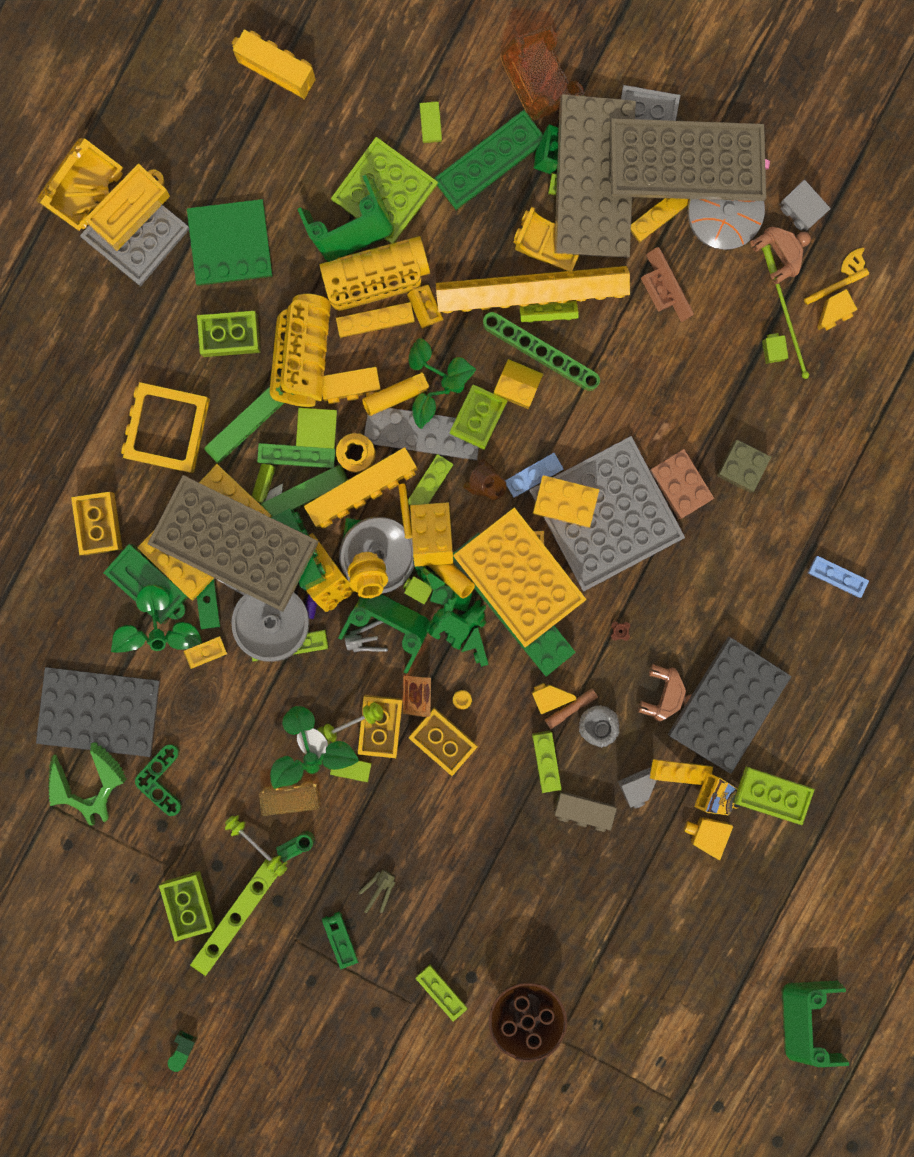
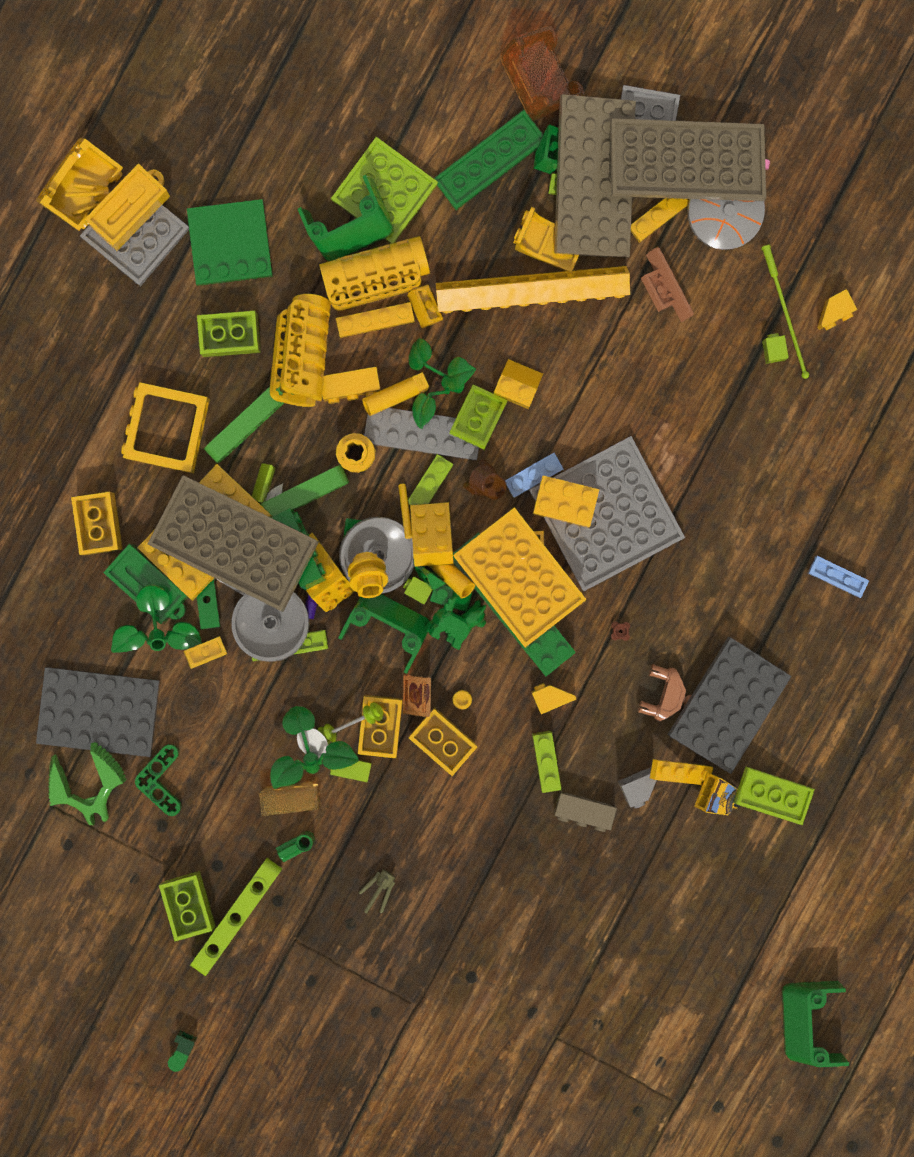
(237, 828): lime axle -> none
(274, 63): yellow piece -> none
(296, 455): bright green plate -> none
(316, 428): lime piece -> none
(340, 941): green plate -> none
(354, 641): light grey plant -> none
(360, 488): yellow brick -> none
(430, 122): lime tile -> none
(441, 992): lime plate -> none
(474, 641): green slope -> none
(527, 1022): reddish brown cone -> none
(535, 343): bright green beam -> none
(549, 311): lime plate -> none
(561, 715): nougat piece -> none
(599, 726): light grey hair -> none
(681, 484): nougat brick -> none
(709, 835): yellow torso -> none
(743, 466): olive brick -> none
(786, 247): nougat connector -> none
(804, 206): light grey slope -> none
(852, 276): yellow piece -> none

